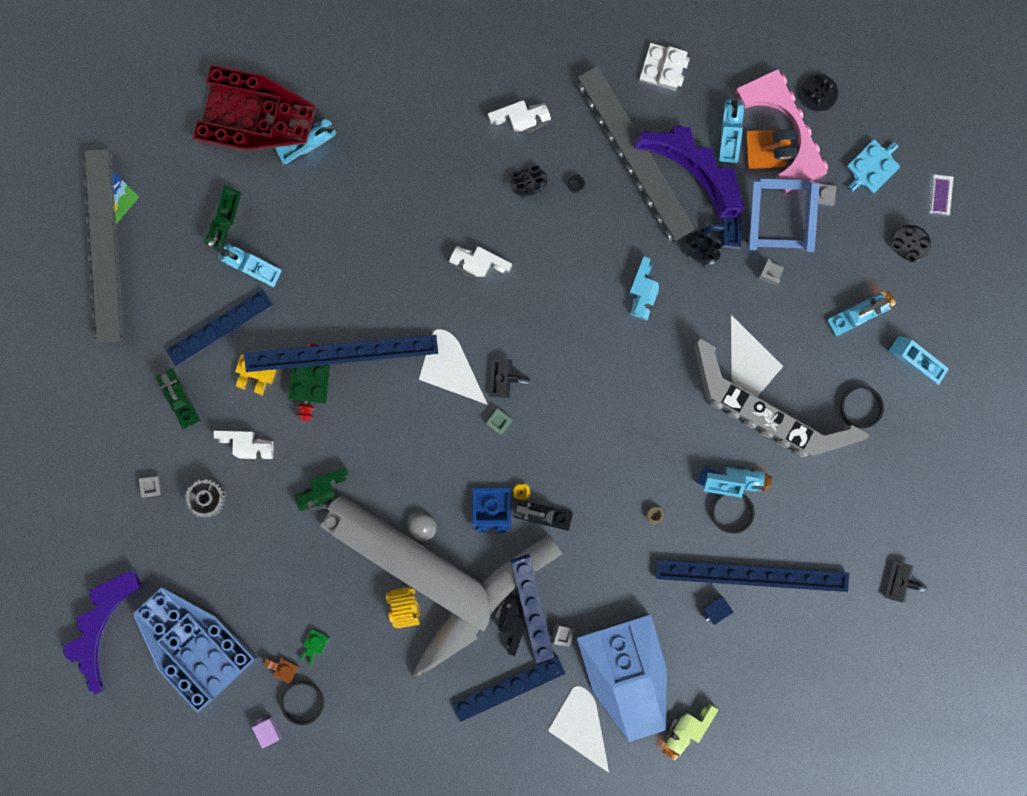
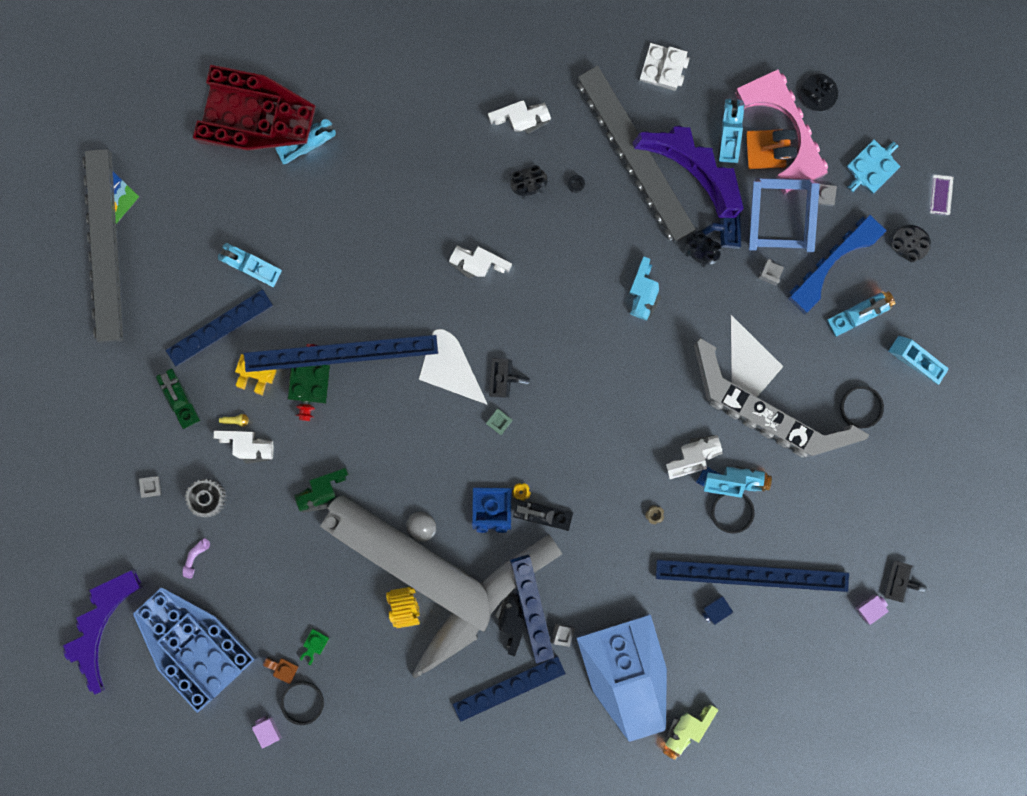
(203, 545): none -> lavender piece
(222, 217): dark green plate -> none
(240, 420): none -> light yellow piece
(580, 726): white sticker -> none
(695, 455): none -> white plate
(809, 293): none -> blue arch
(872, 609): none -> lavender brick

